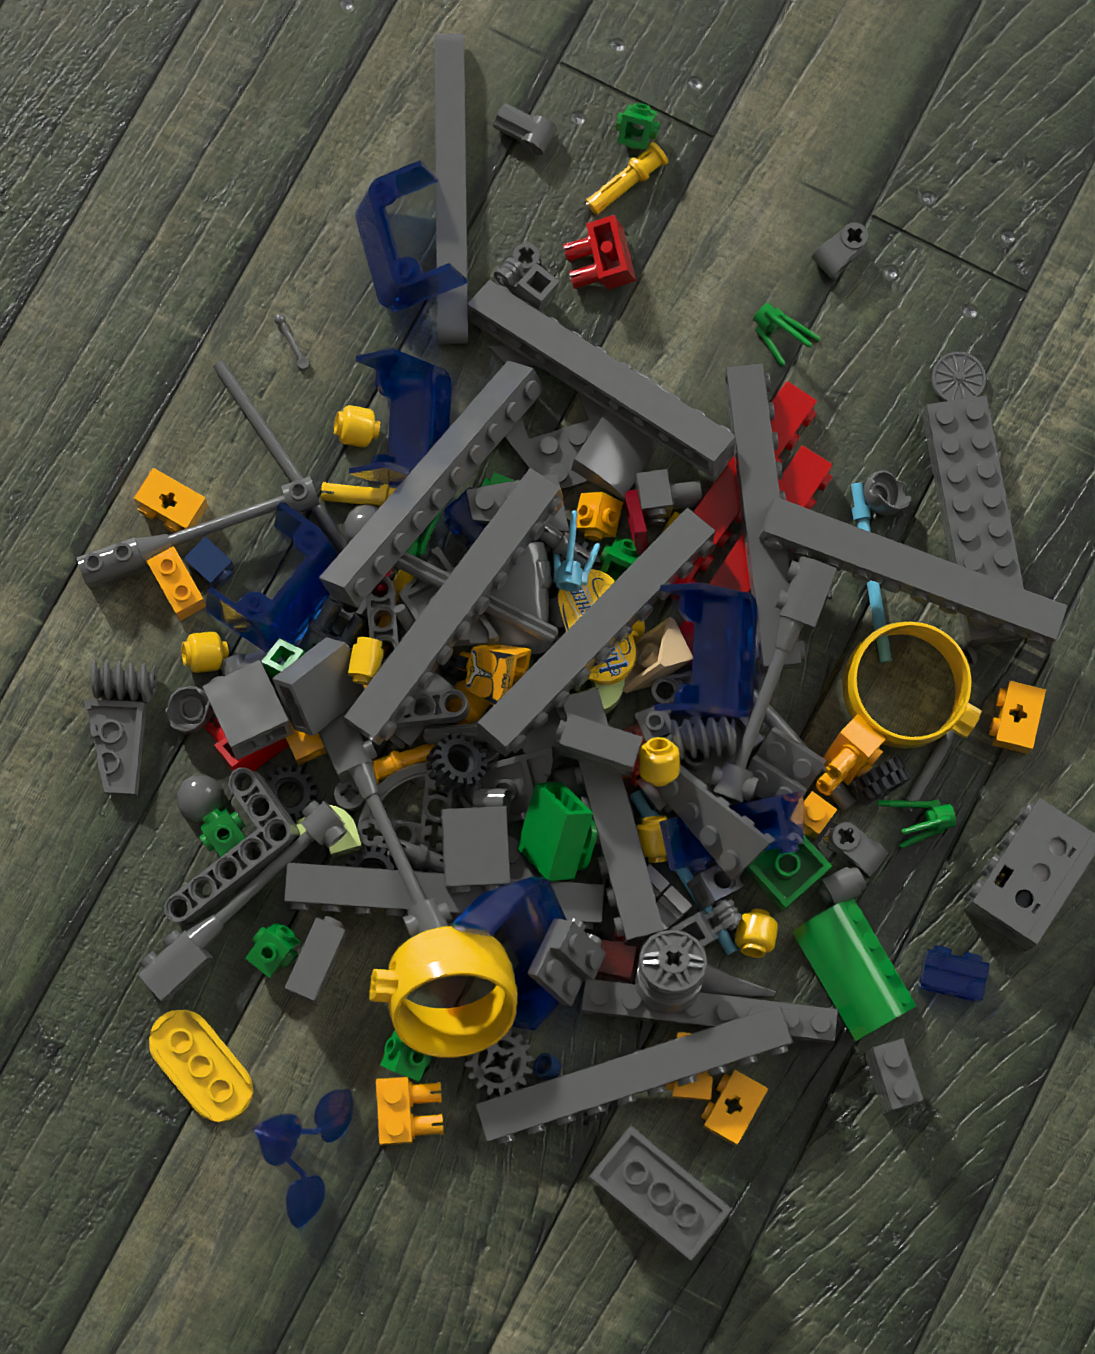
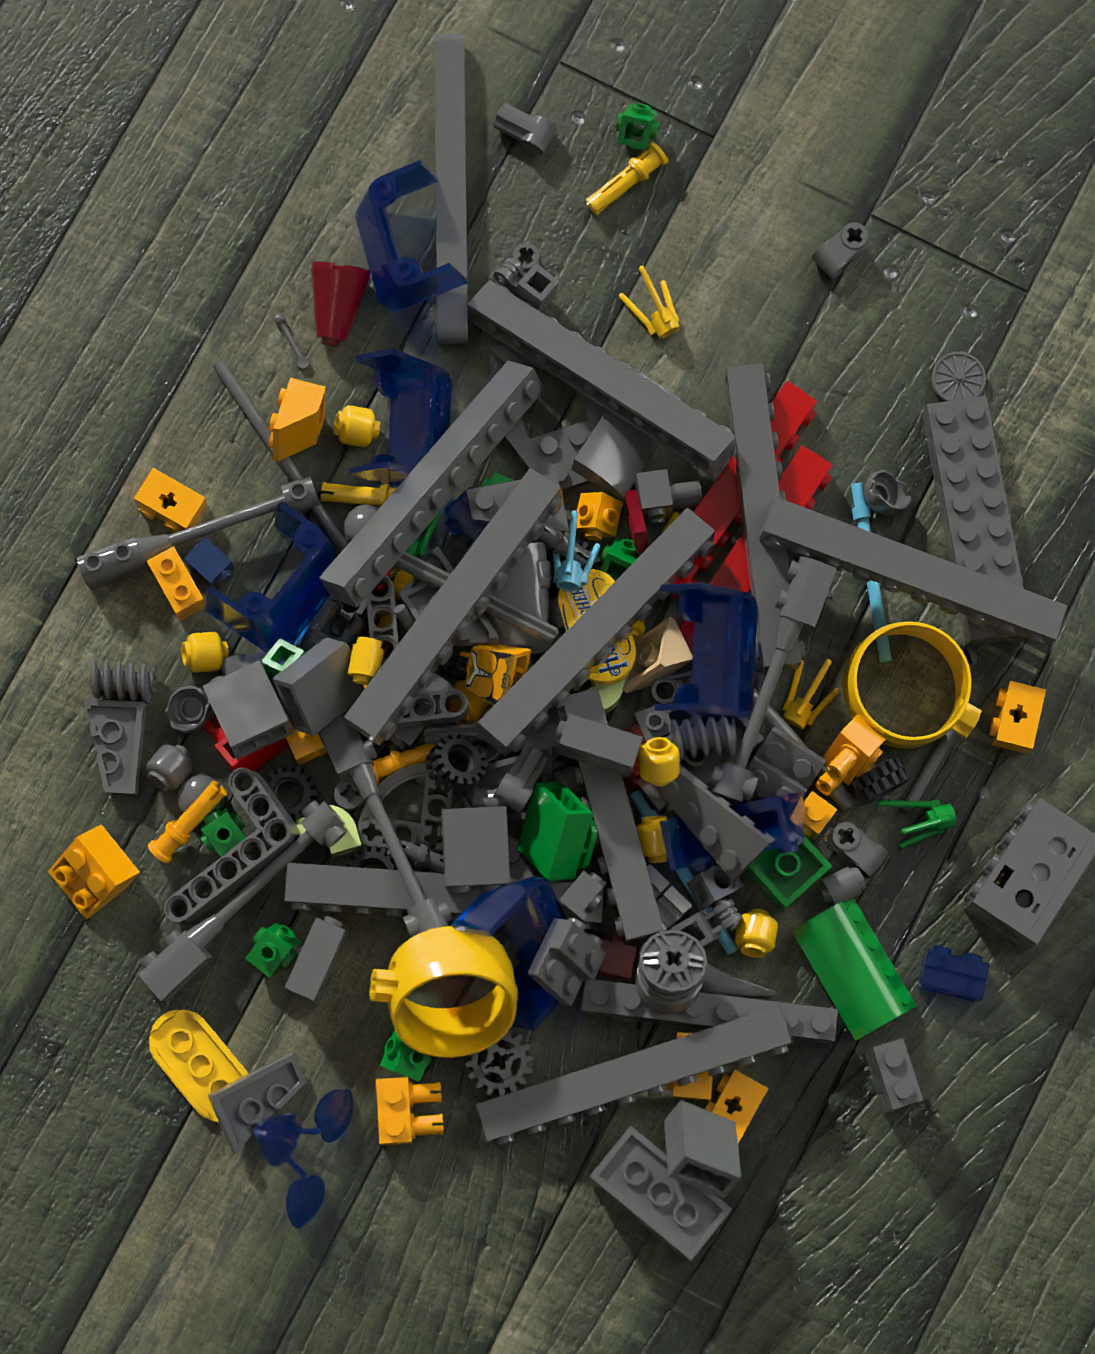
(93, 871): none -> light orange slope
(169, 767): none -> dark grey head
(178, 831): none -> light orange pin
(255, 1098): none -> dark grey wing
(298, 419): none -> light orange slope
(336, 299): none -> dark red cone
(518, 784): none -> dark grey piece
(541, 1064): dark blue hinge -> none
(582, 895): none -> dark grey brick
(610, 251): red brick -> none
(665, 319): none -> yellow plant
(702, 1149): none -> dark grey brick
(772, 320): green plant -> none
(799, 711): none -> yellow plant

